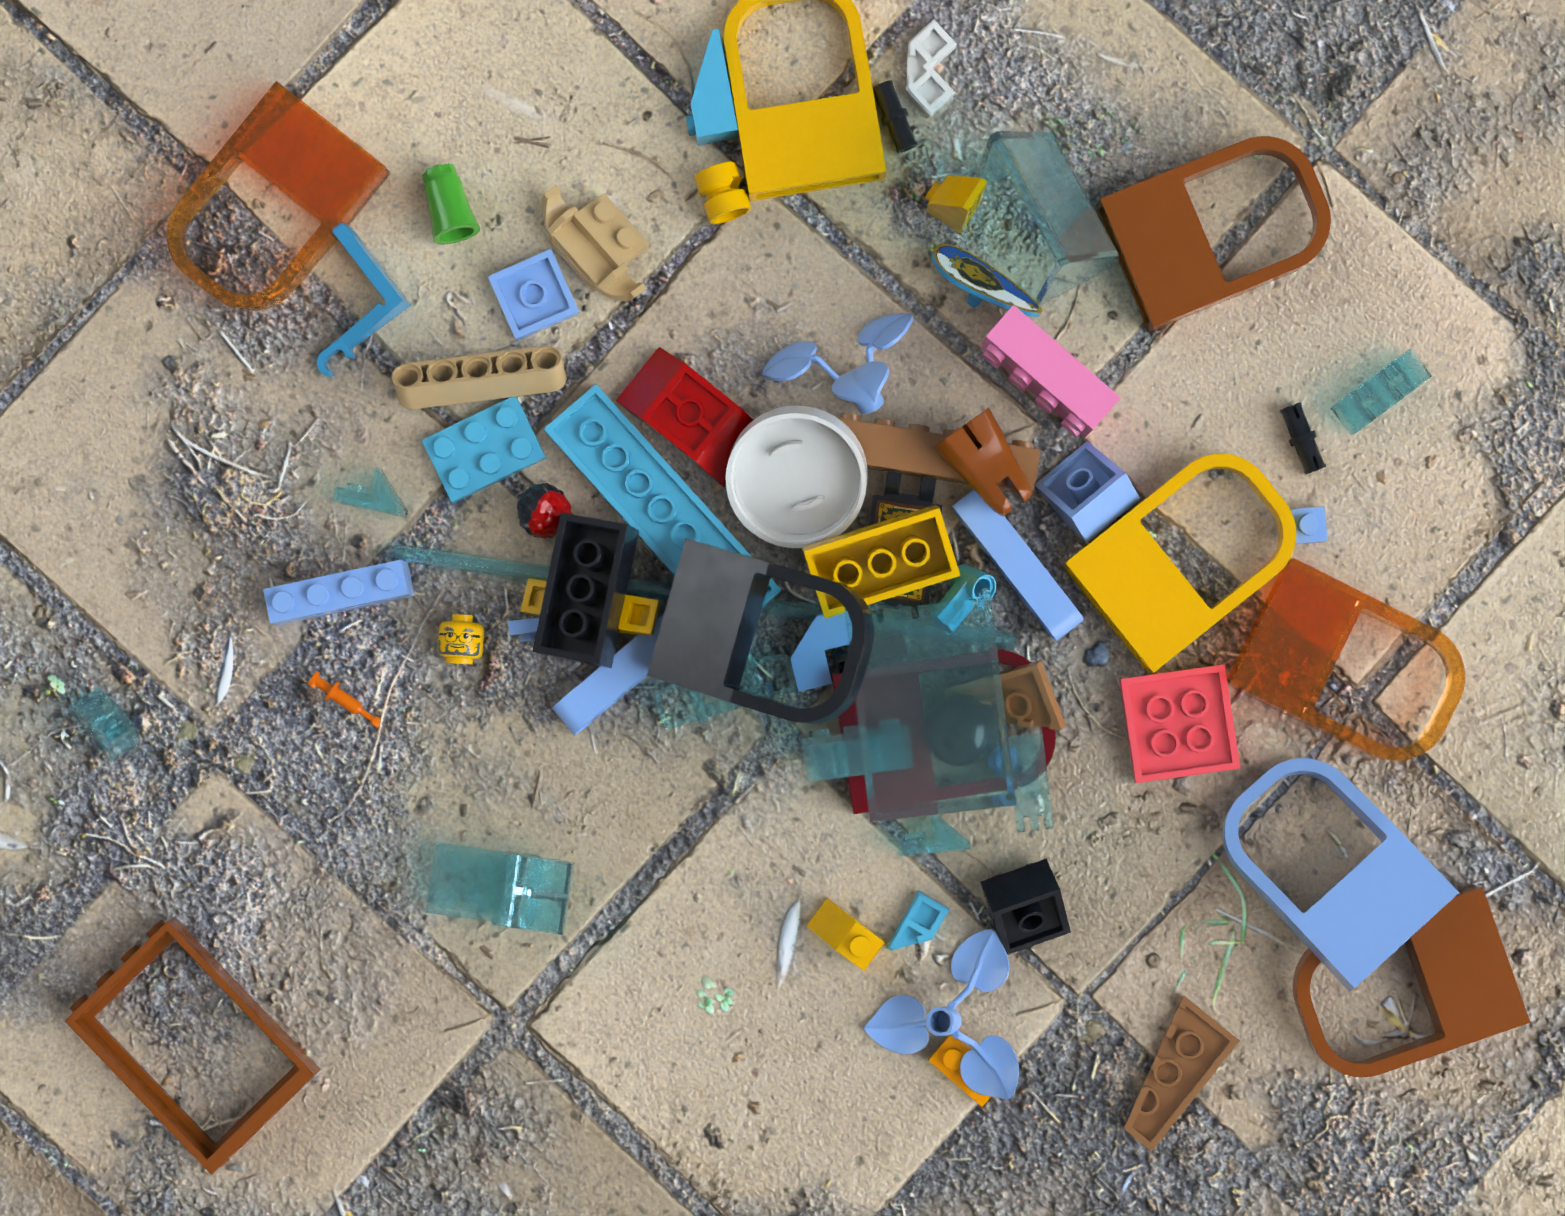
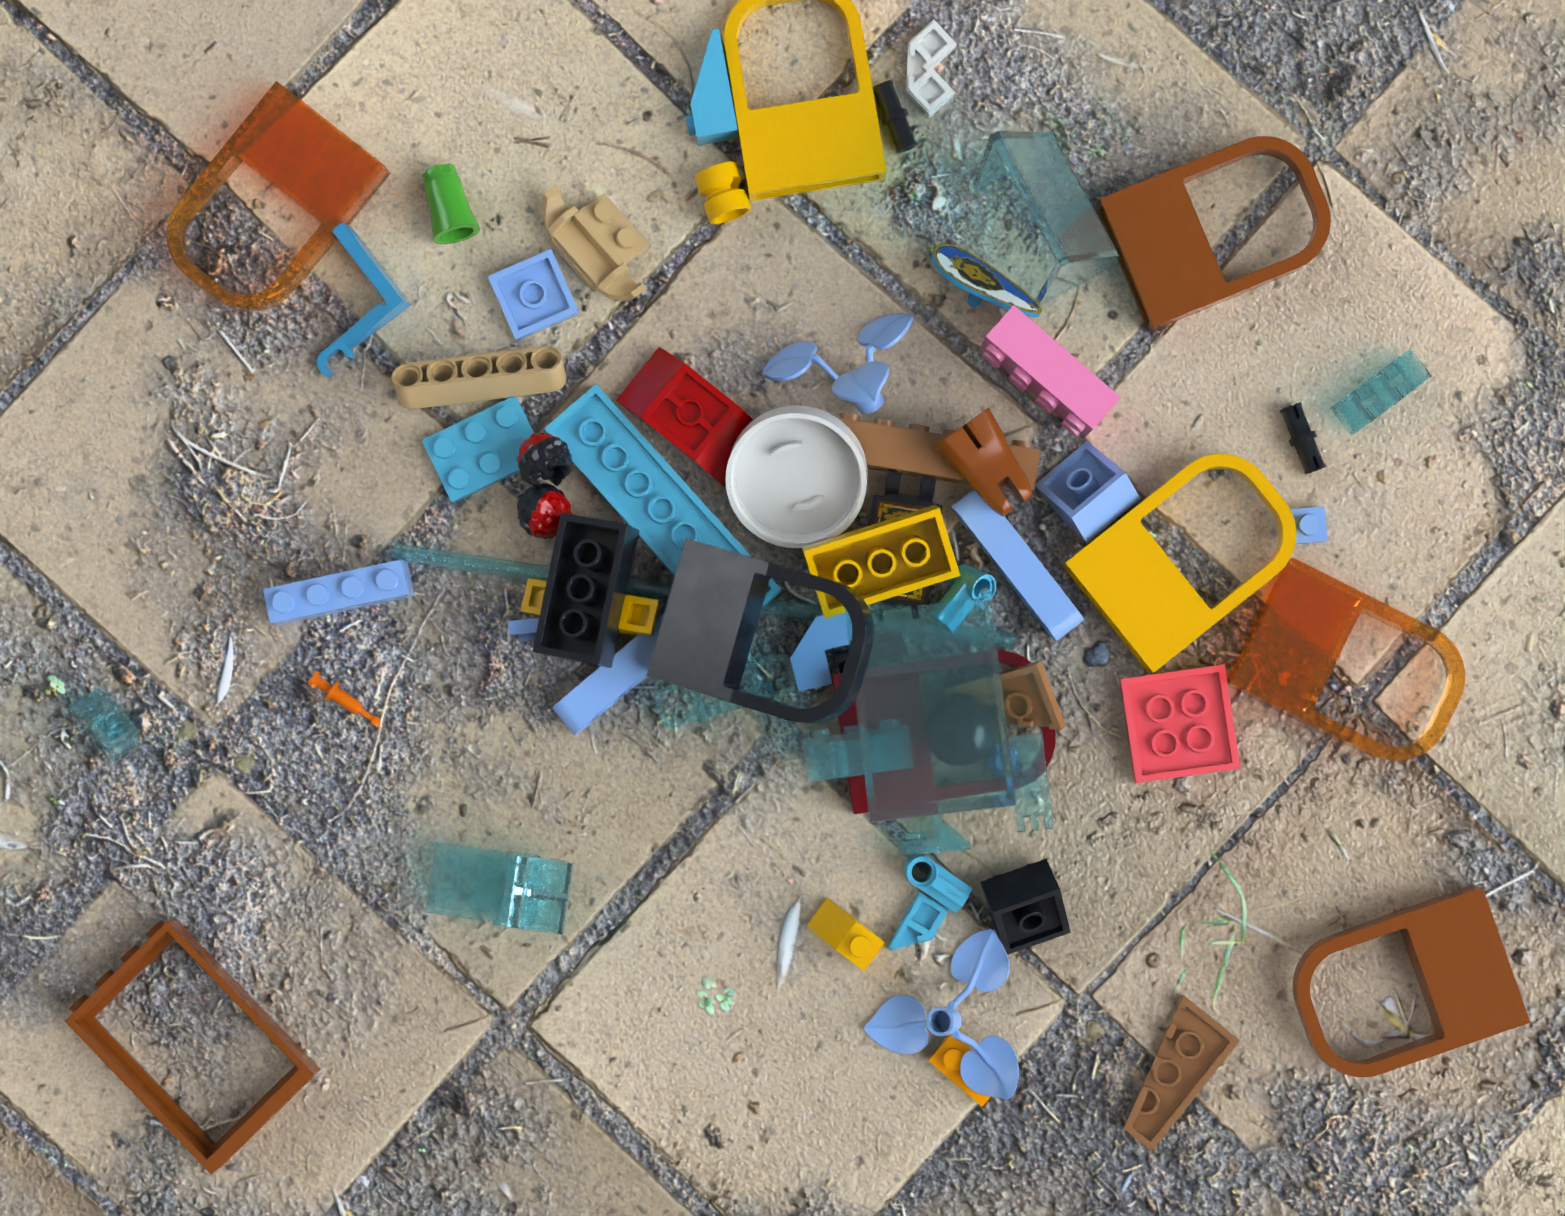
(381, 498): clear light blue slope -> none
(460, 640): yellow head -> none
(544, 458): none -> black piece
(938, 883): none -> medium azure piece
(955, 200): yellow slope -> none
(1371, 906): light blue window -> none

